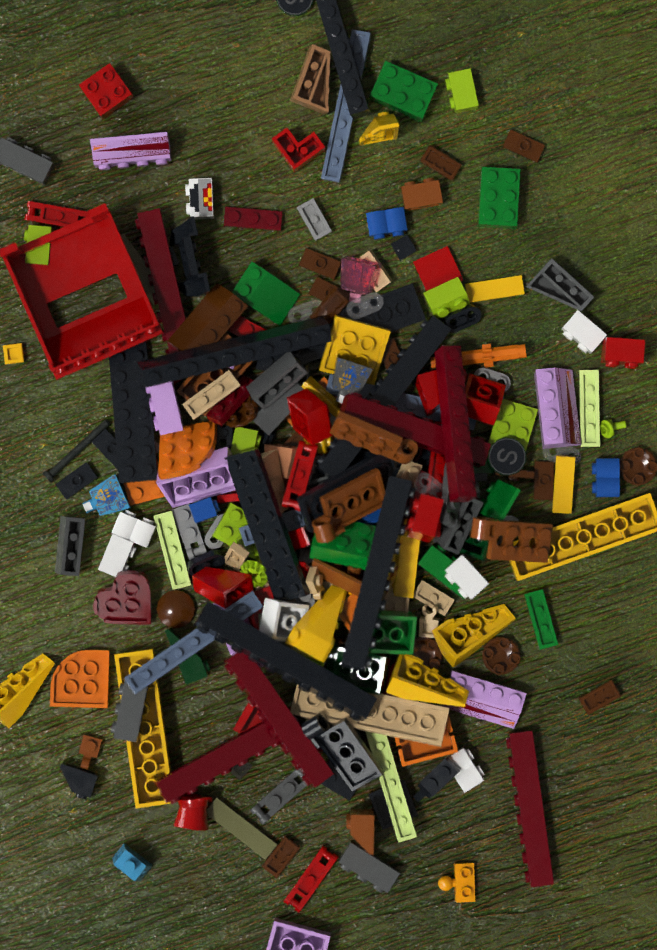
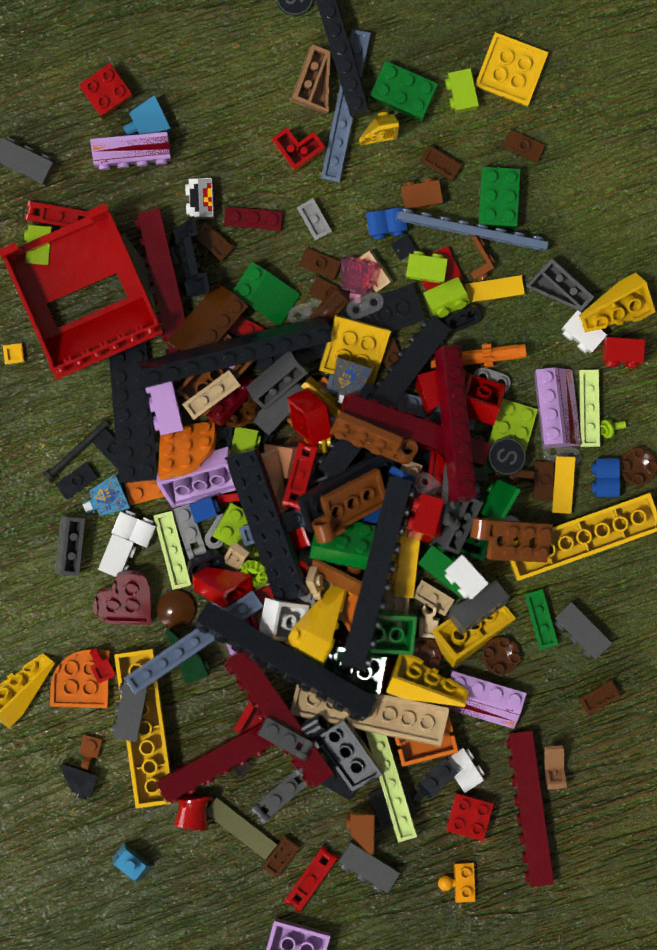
(102, 668): none -> red plate
(147, 119): none -> dark azure torso
(214, 242): none -> reddish brown plate
(284, 738): none -> dark grey plate
(400, 474): none -> blue tile
(426, 267): none -> lime brick
(463, 227): none -> sand blue plate
(469, 816): none -> red brick
(475, 610): none -> dark grey brick
(482, 272): none -> dark orange bracket
(511, 69): none -> yellow plate
(554, 767): none -> medium nougat bracket
(582, 631): none -> dark grey brick
(622, 303): none -> yellow wedge

